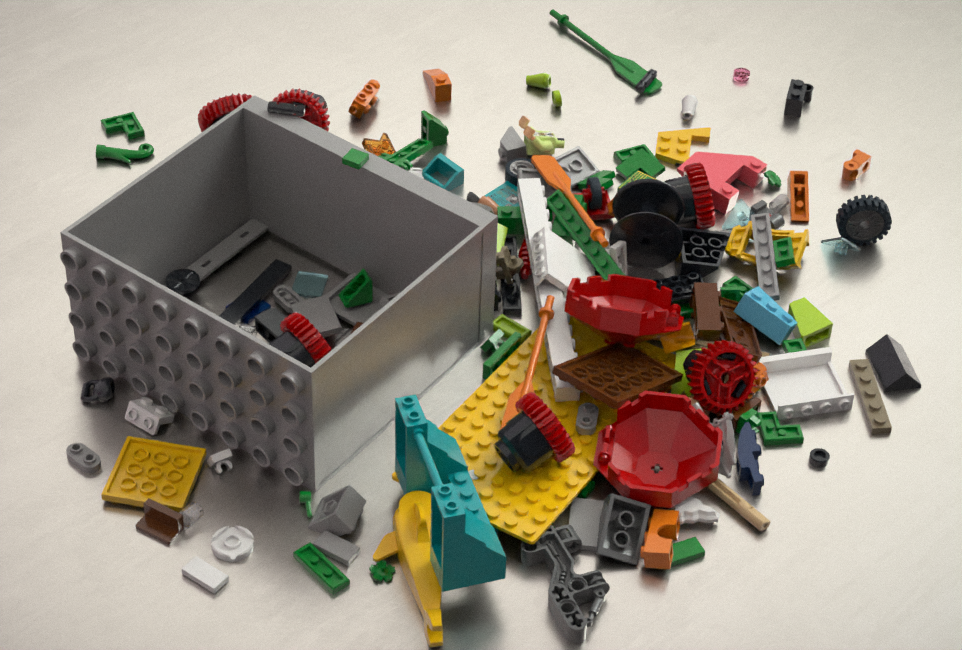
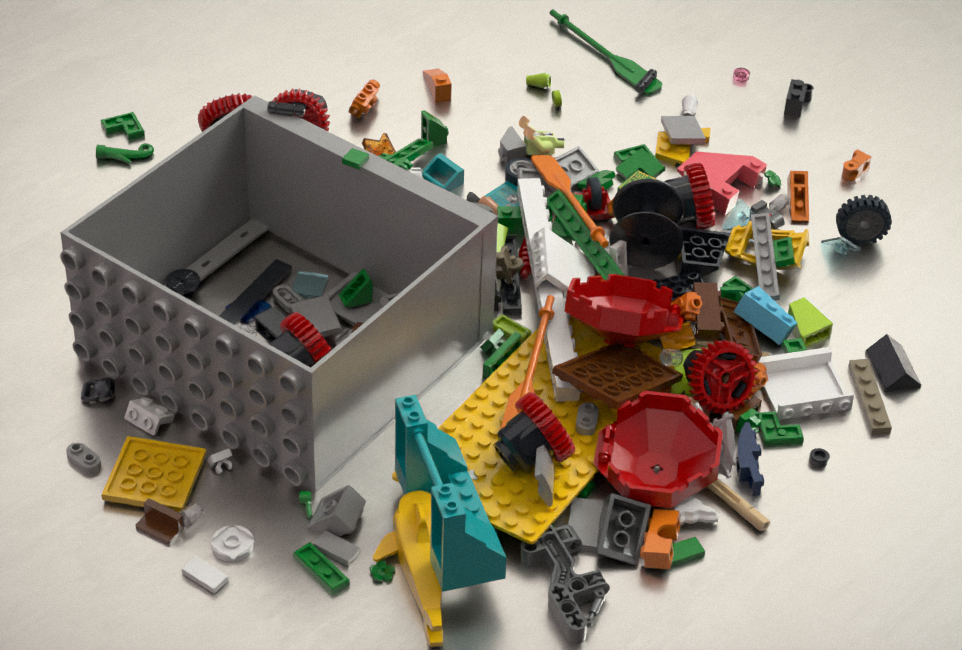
(545, 474): none -> light grey slope
(671, 357): none -> clear piece
(683, 130): none -> light grey tile
(688, 309): none -> orange brick

